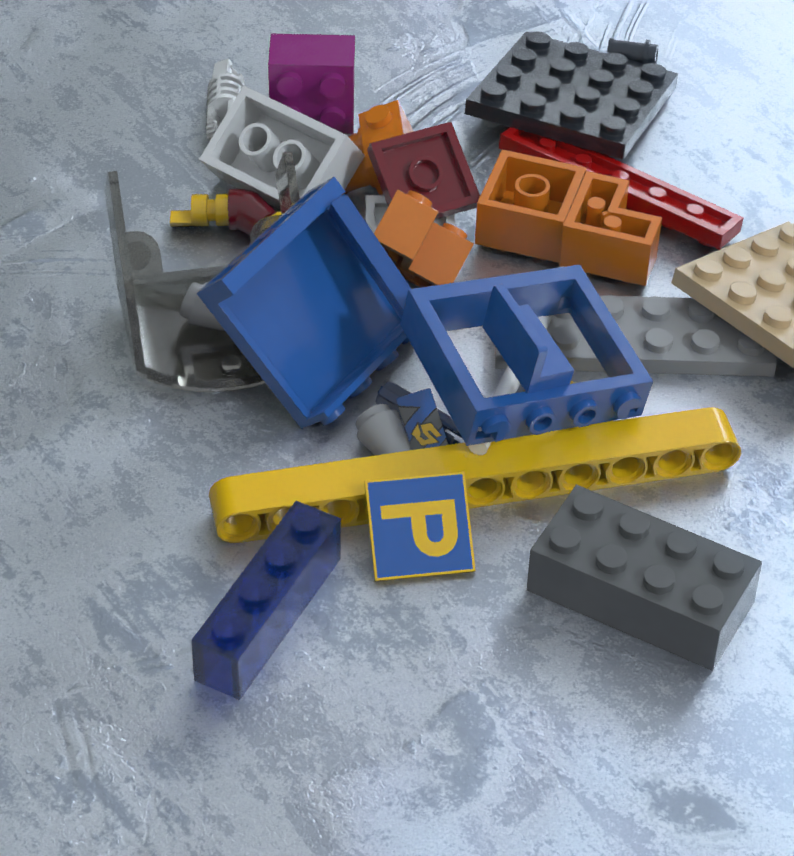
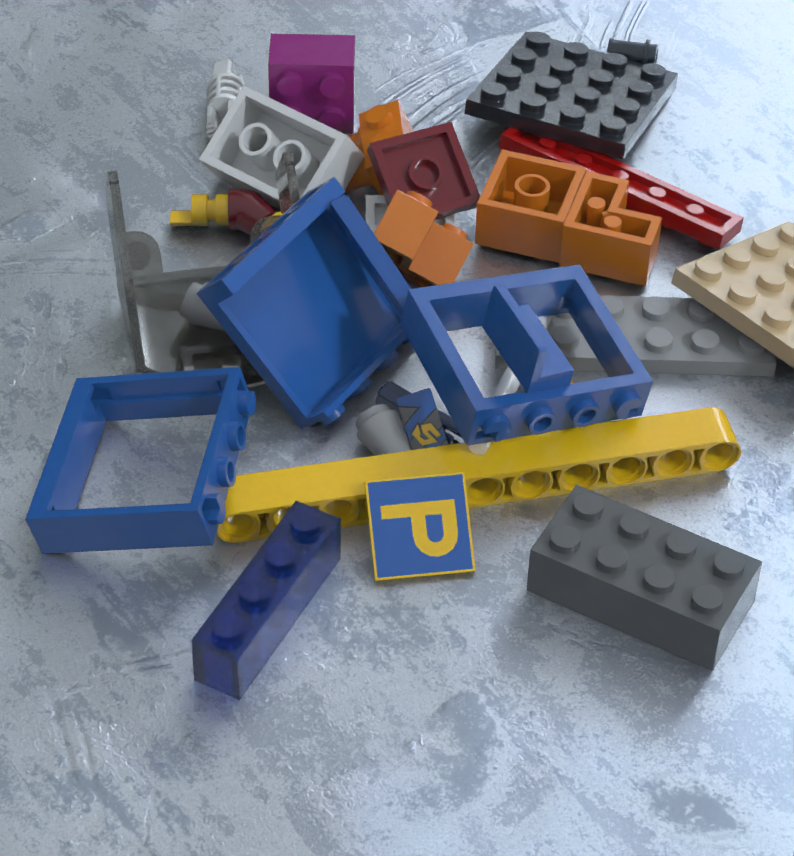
(93, 402): none -> blue window

